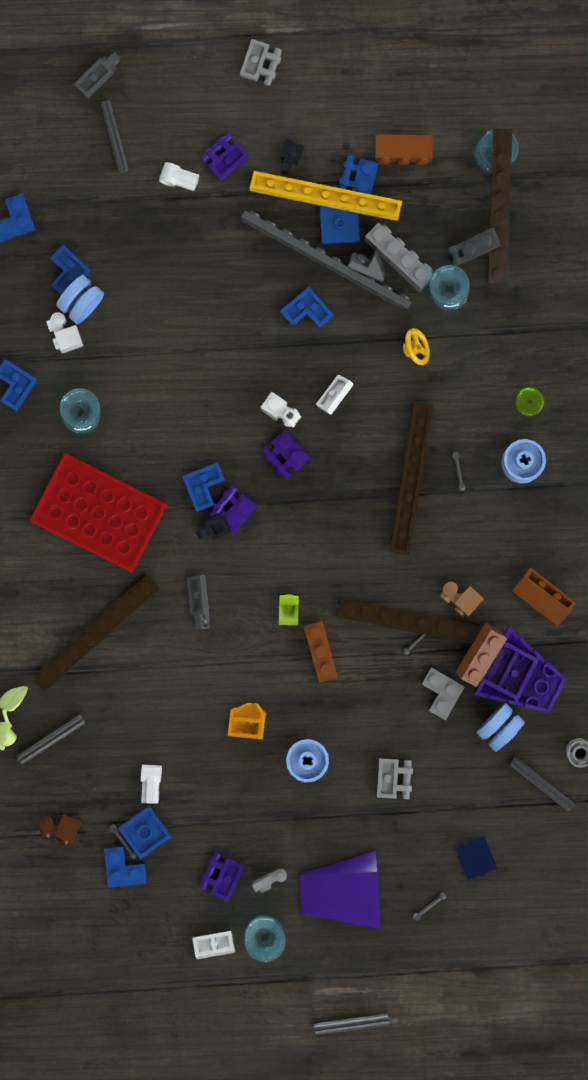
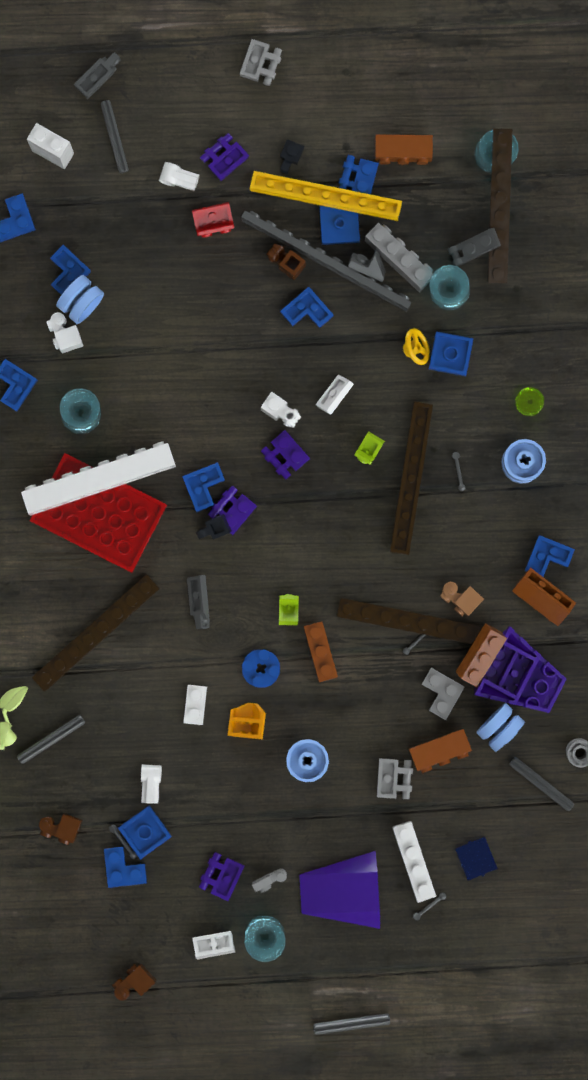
(50, 146): none -> white brick
(98, 479): none -> white brick
(137, 978): none -> reddish brown brick
(195, 704): none -> white plate
(213, 219): none -> red bracket
(271, 671): none -> blue plate
(289, 263): none -> reddish brown brick
(369, 448): none -> lime bracket
(414, 861): none -> white arch
(440, 750): none -> dark orange brick
(451, 353): none -> blue plate
(548, 550): none -> blue plate

